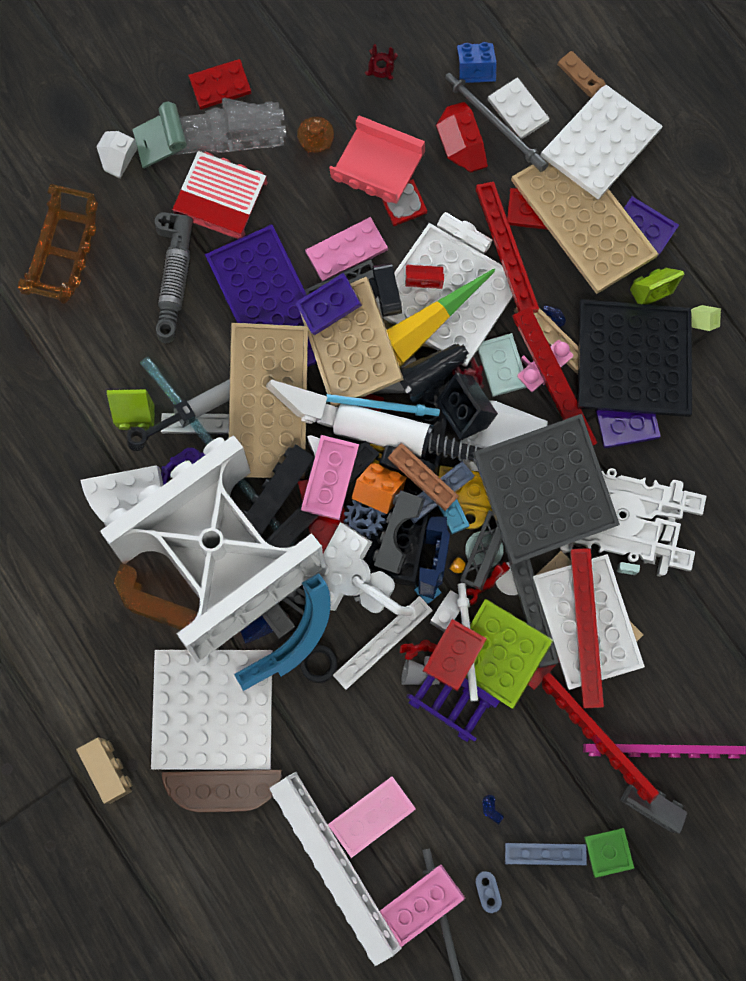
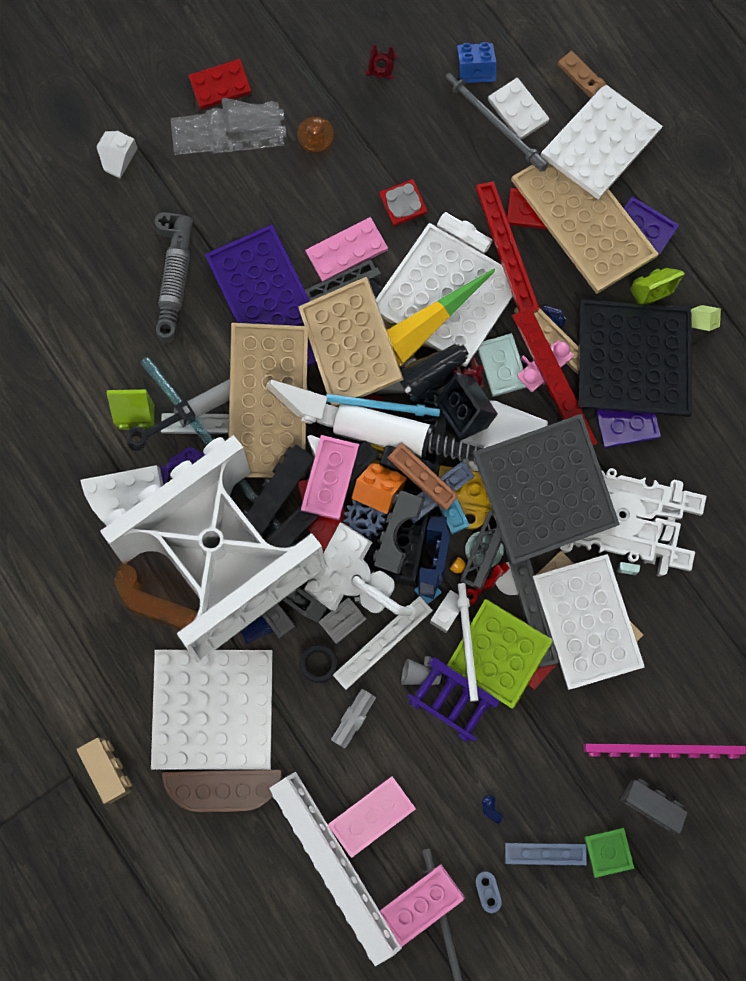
(44, 247): clear orange windscreen -> none
(160, 135): sand green door -> none
(219, 194): panel -> none
(300, 643): dark azure arch -> none
(328, 304): dark purple plate -> none
(342, 620): none -> light grey plate
(353, 718): none -> light grey piece
(378, 160): coral panel -> none
(387, 290): black beam -> none
(412, 650): red piece -> none
(424, 276): red panel -> none
(454, 655): red plate -> none
(462, 137): red wedge -> none
(586, 628): red plate -> none
(602, 741): red plate -> none

